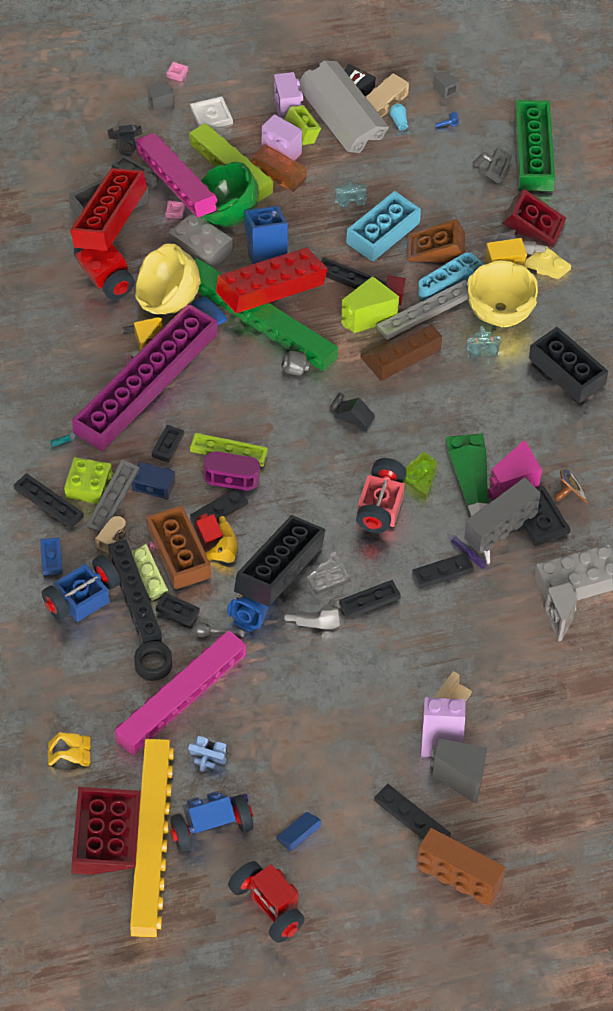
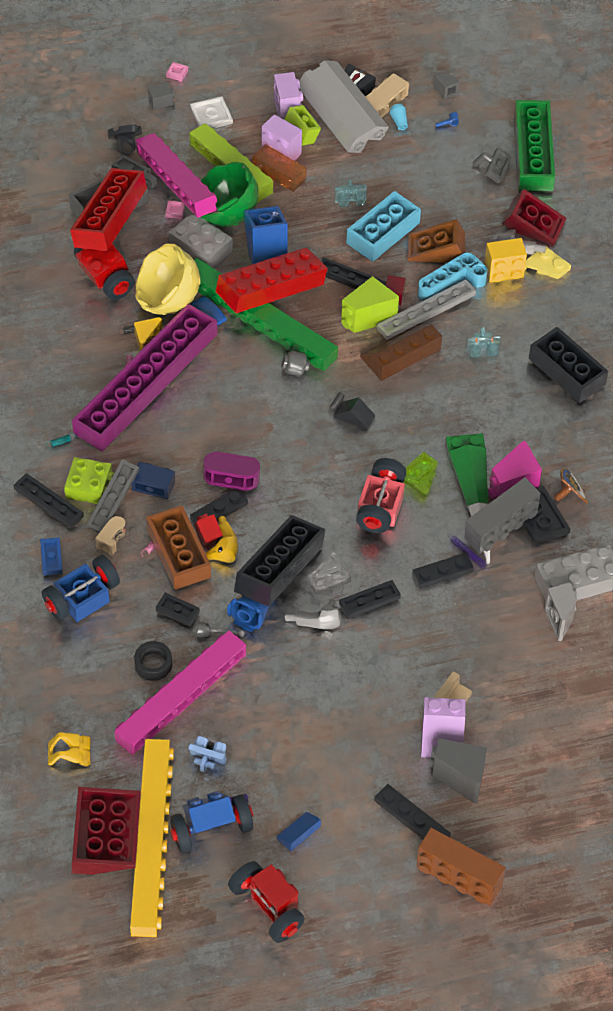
(134, 592): black brick -> none
(149, 572): yellowish green plate -> none
(167, 443): black plate -> none
(206, 444): lime plate -> none
(502, 286): light yellow piece -> none

